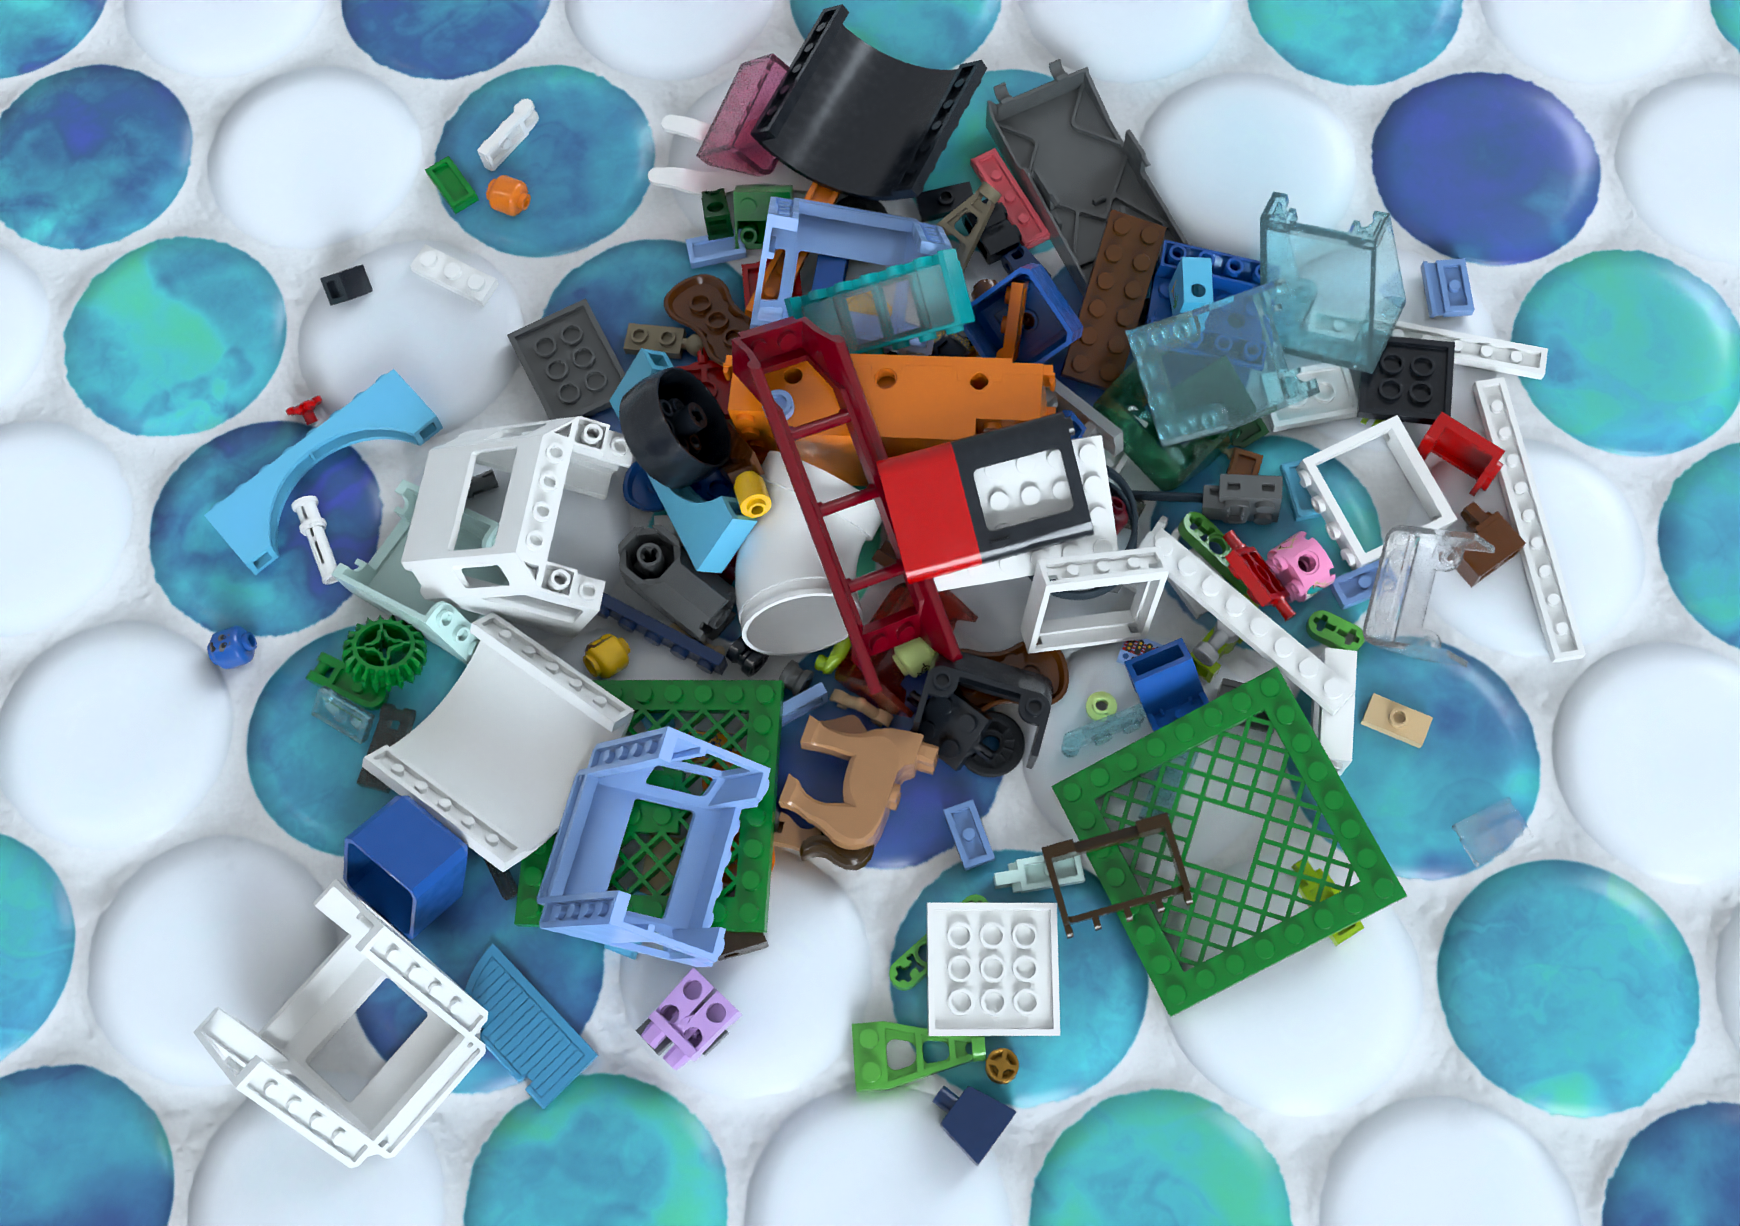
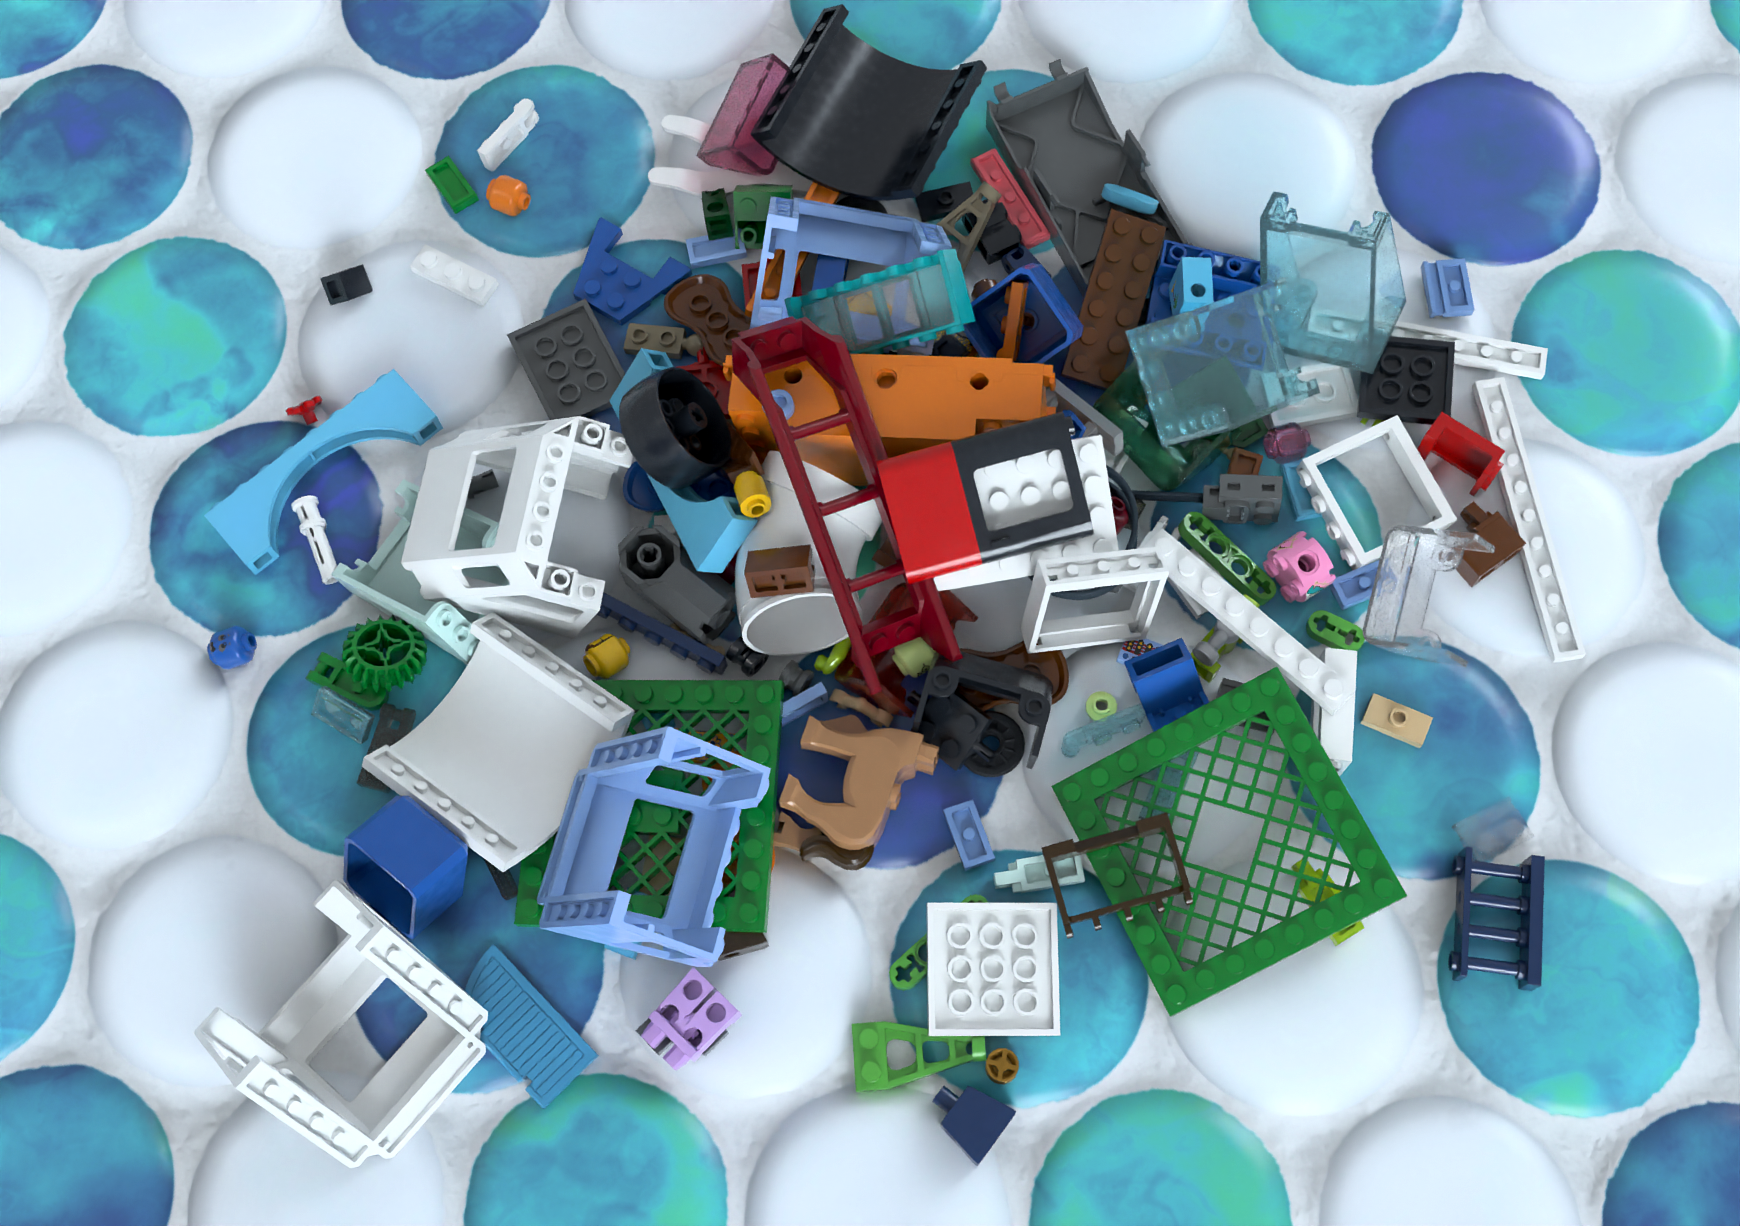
(616, 287): none -> blue wing
(780, 571): none -> reddish brown hinge
(1129, 199): none -> medium azure tile
(1262, 583): red plate -> none
(1286, 443): none -> clear pink head
(1528, 905): none -> dark blue fence

